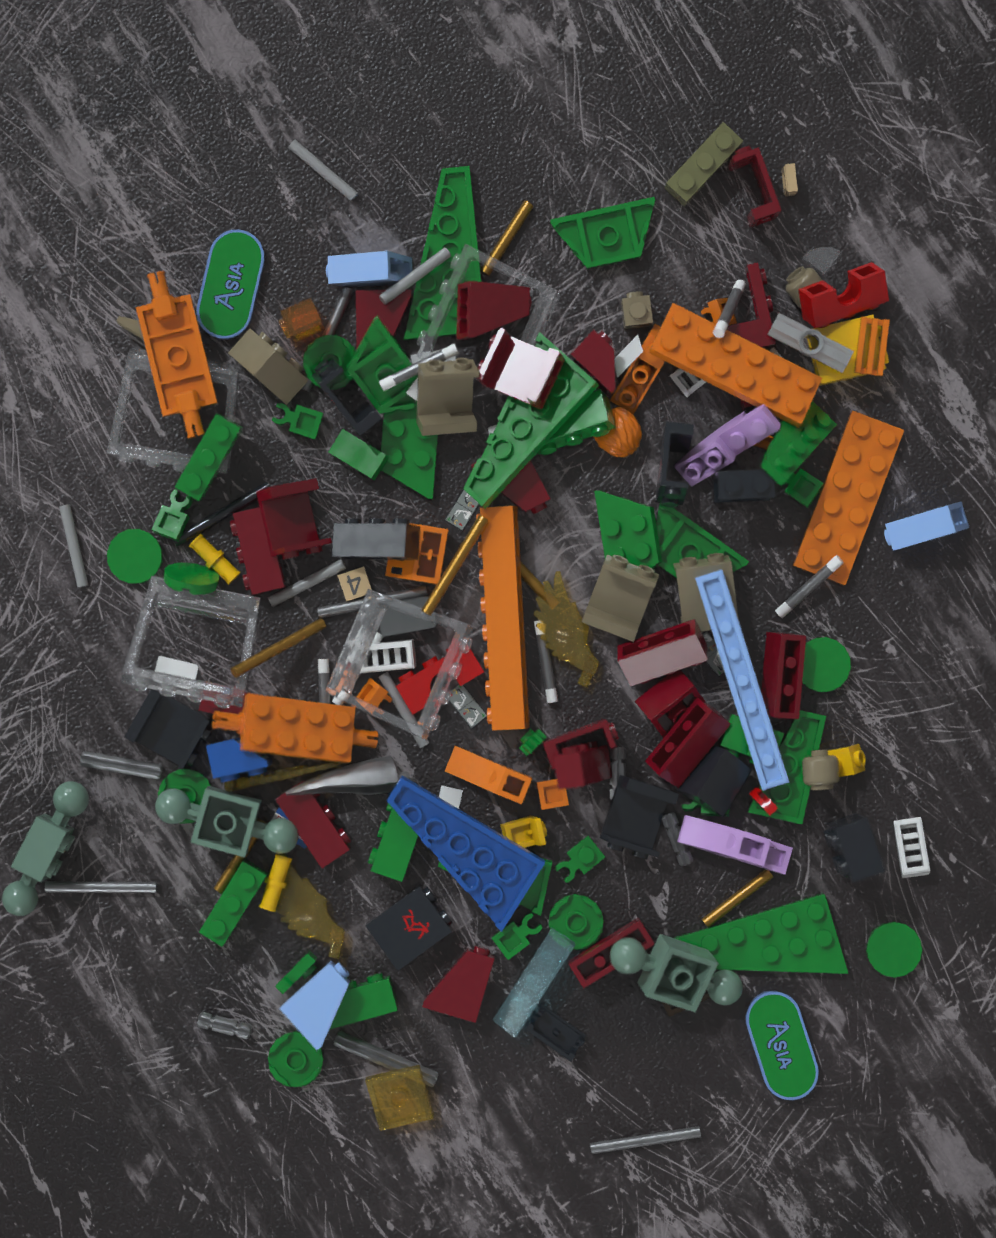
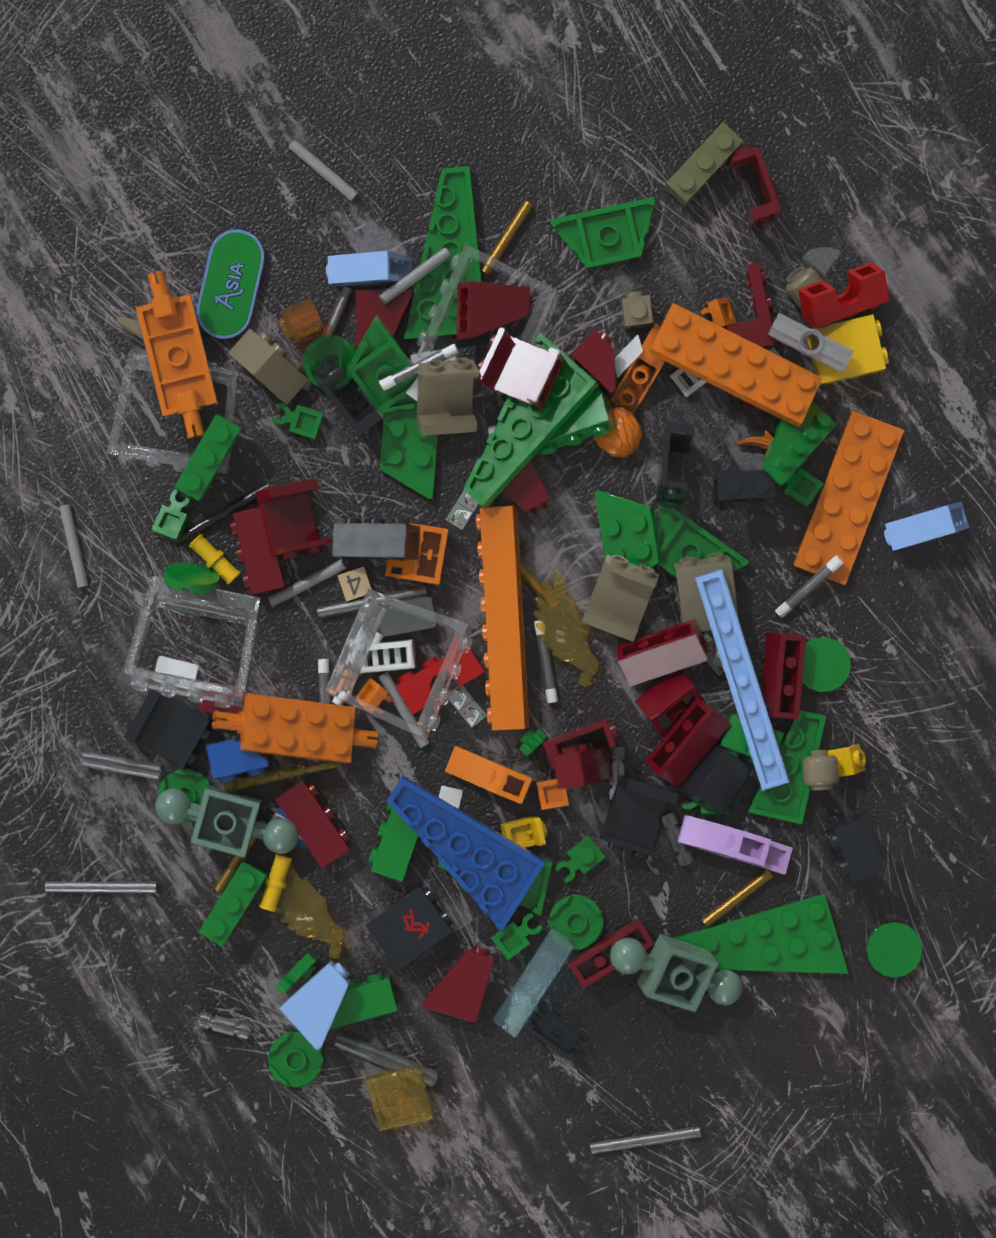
(43, 847): sand green brick -> none
(134, 556): green tile -> none
(278, 648): pearl gold bar -> none
(358, 454): green tile -> none
(364, 778): flat silver piece -> none
(455, 565): pearl gold bar -> none
(725, 443): lavender slope -> none
(729, 308): bar -> none
(765, 802): red tile -> none
(781, 1045): green tile -> none
(789, 179): tan tile -> none
(874, 322): orange tile -> none
(923, 857): white slope -> none

